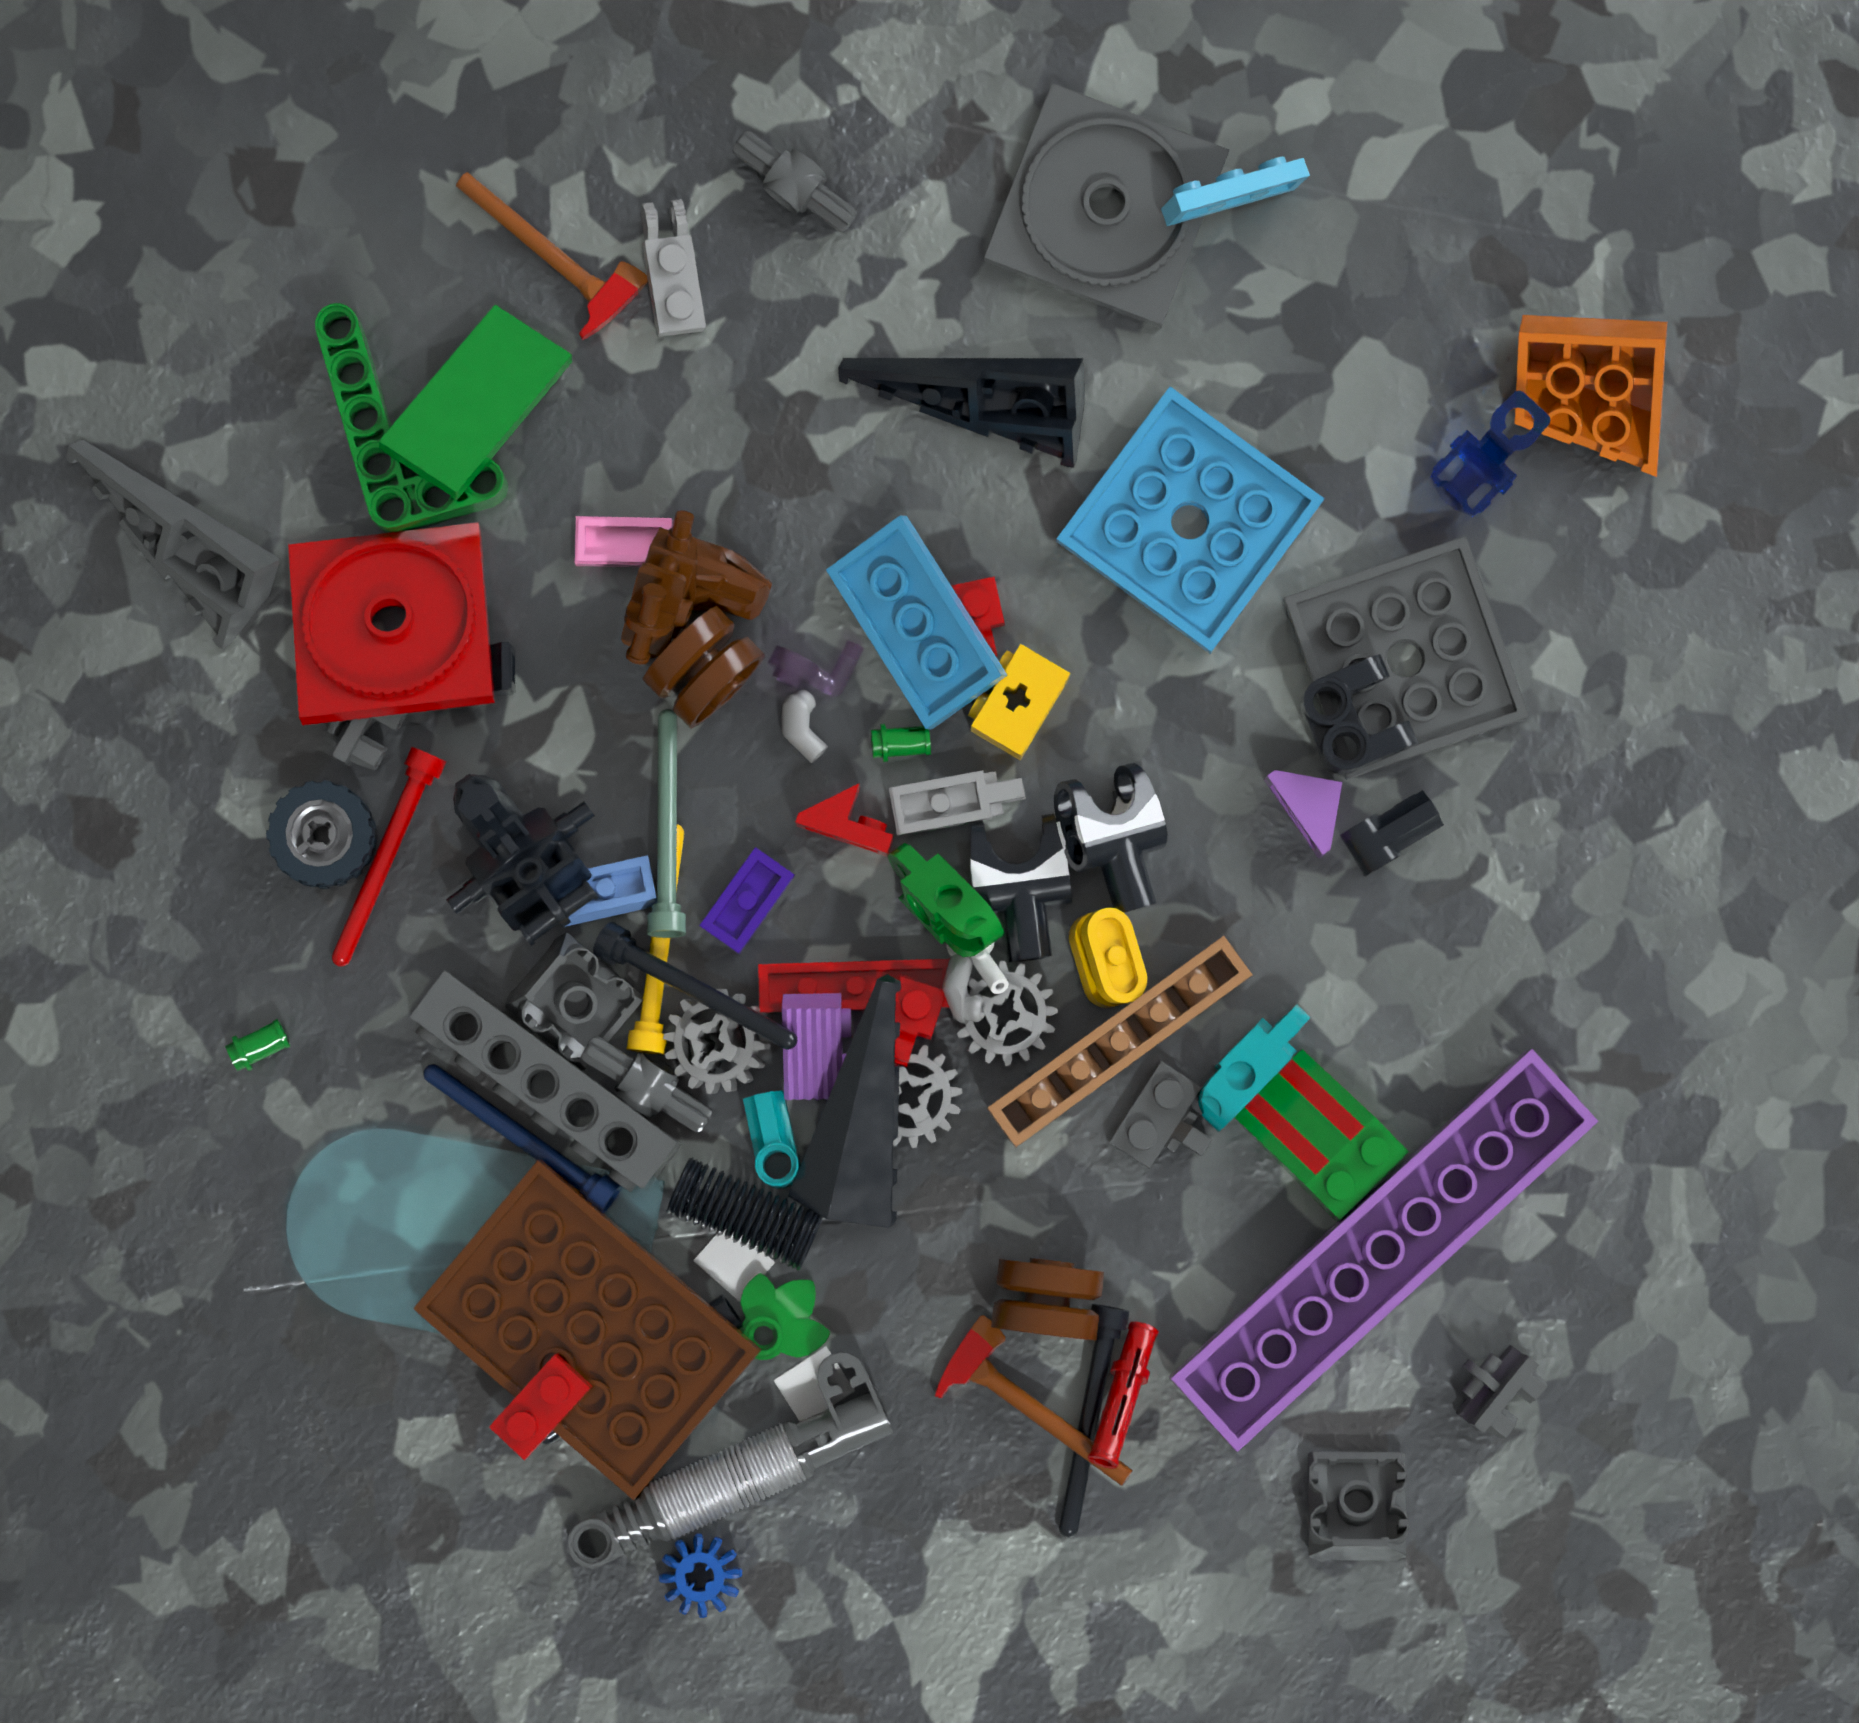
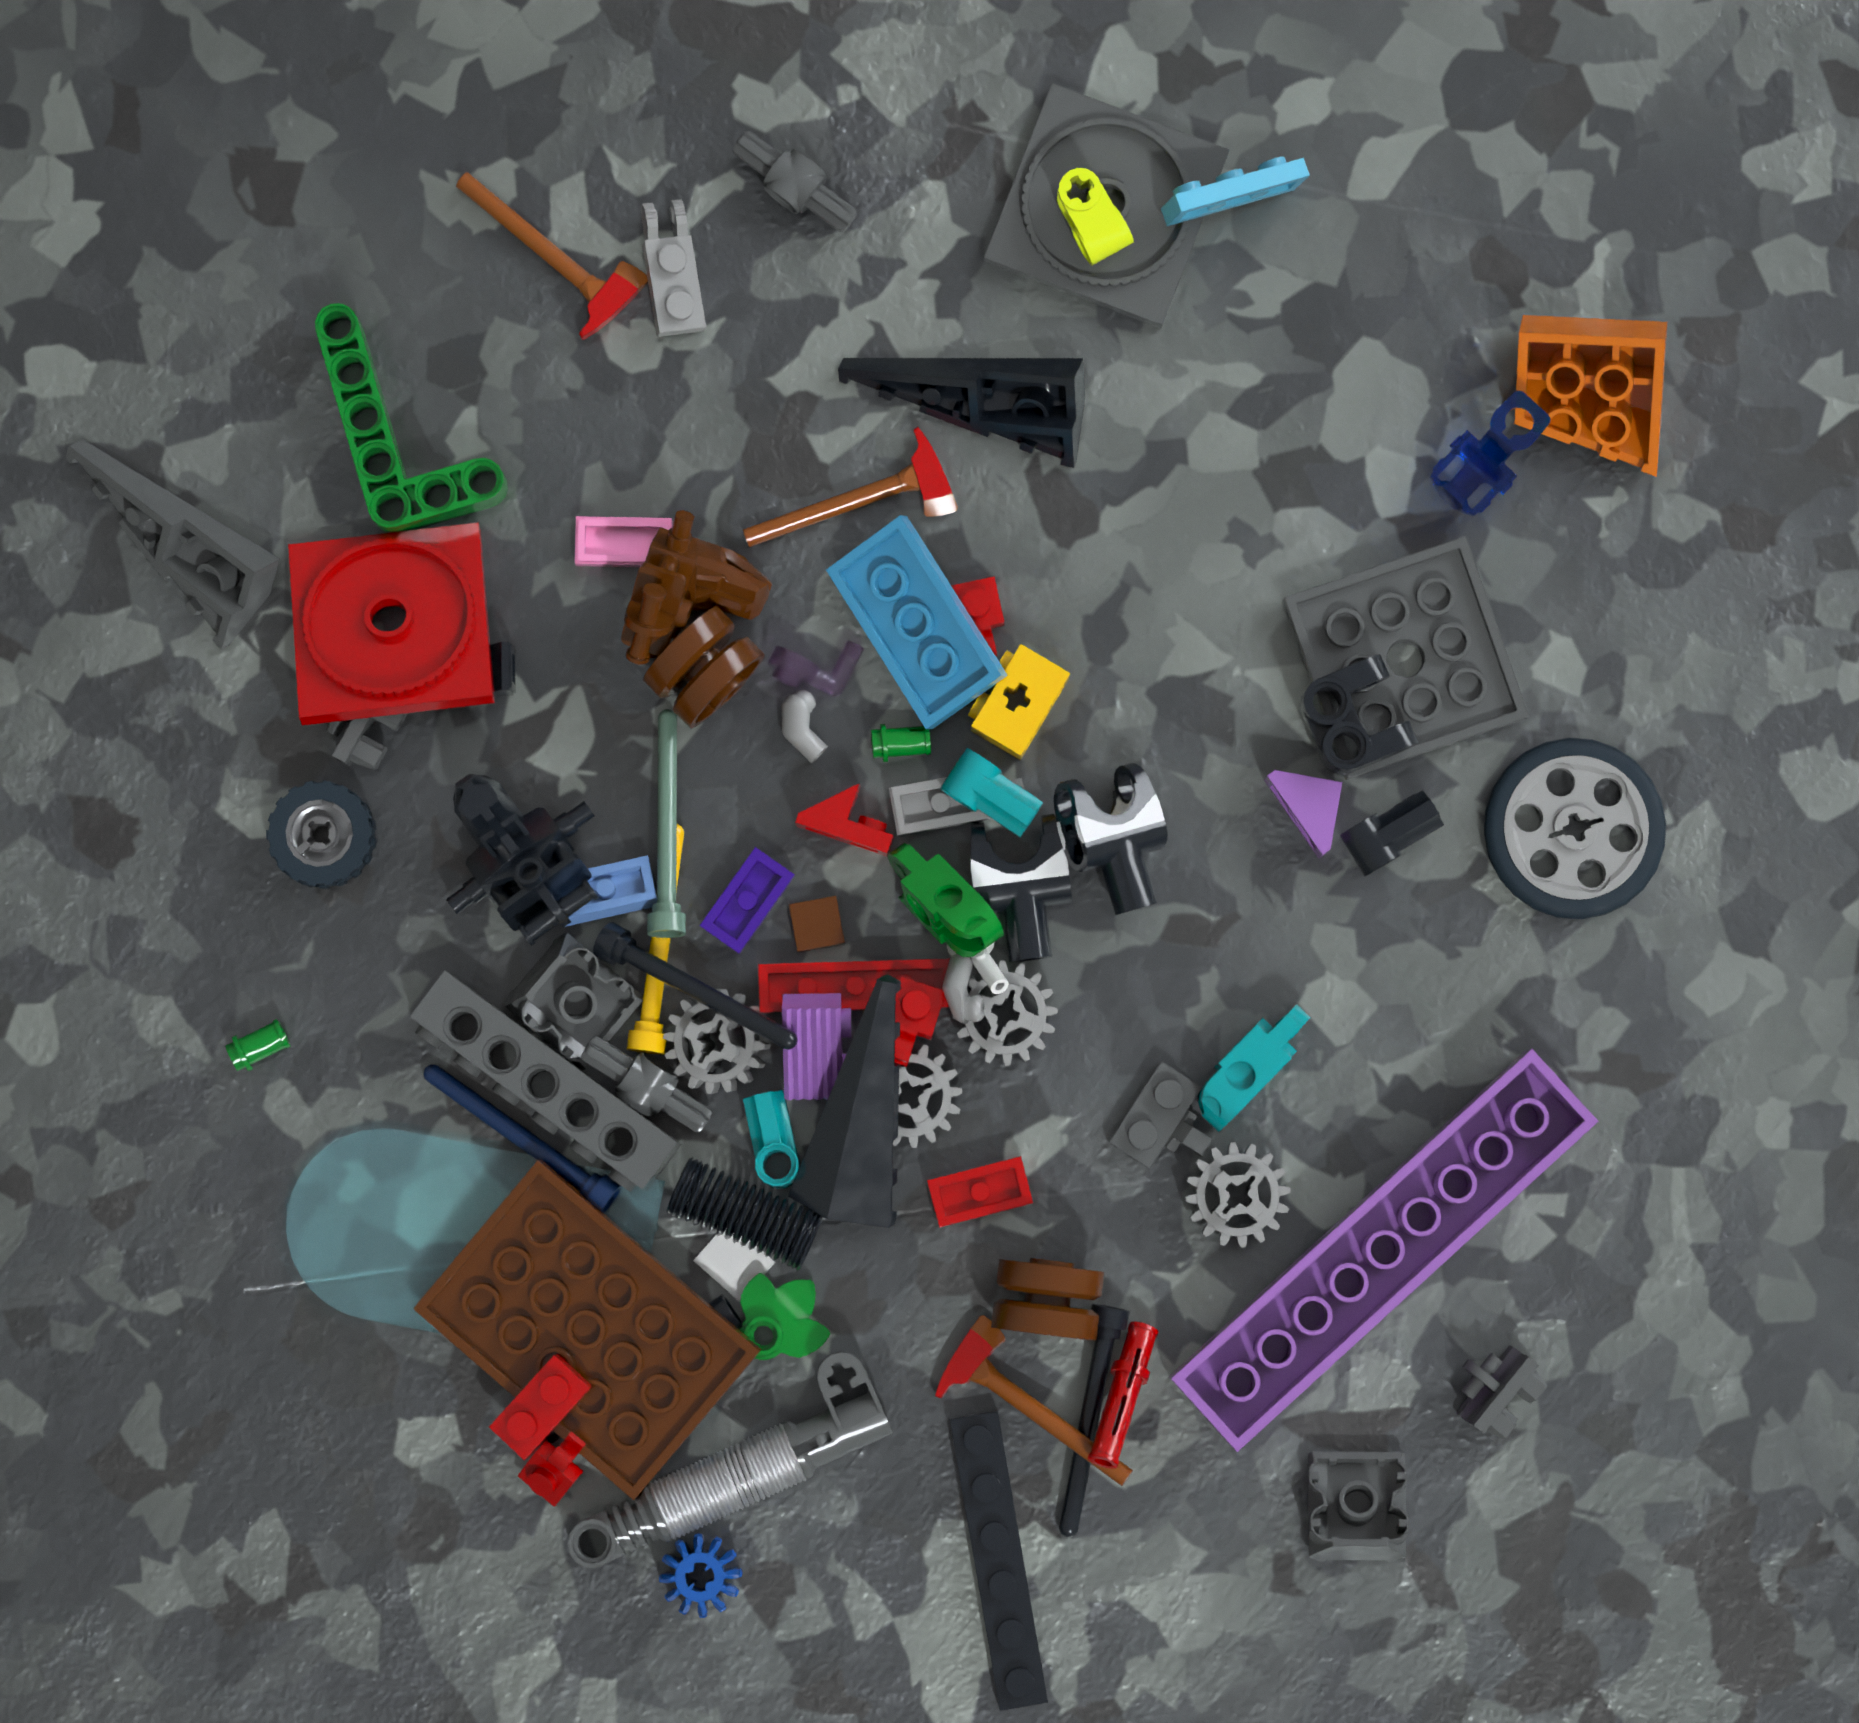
(420, 771): red piece -> none
(475, 401): green tile -> none
(552, 1469): none -> red plate
(802, 1388): white sticker -> none
(816, 924): none -> reddish brown tile
(922, 475): none -> dark orange piece
(980, 1191): none -> red plate
(982, 787): none -> teal piece
(998, 1560): none -> black plate
(1097, 222): none -> neon yellow piece
(1108, 958): yellow brick -> none
(1119, 1041): medium nougat brick -> none
(1180, 461): dark azure piece -> none
(1254, 1209): none -> light grey gear
(1321, 1135): green slope -> none
(1637, 808): none -> wedge

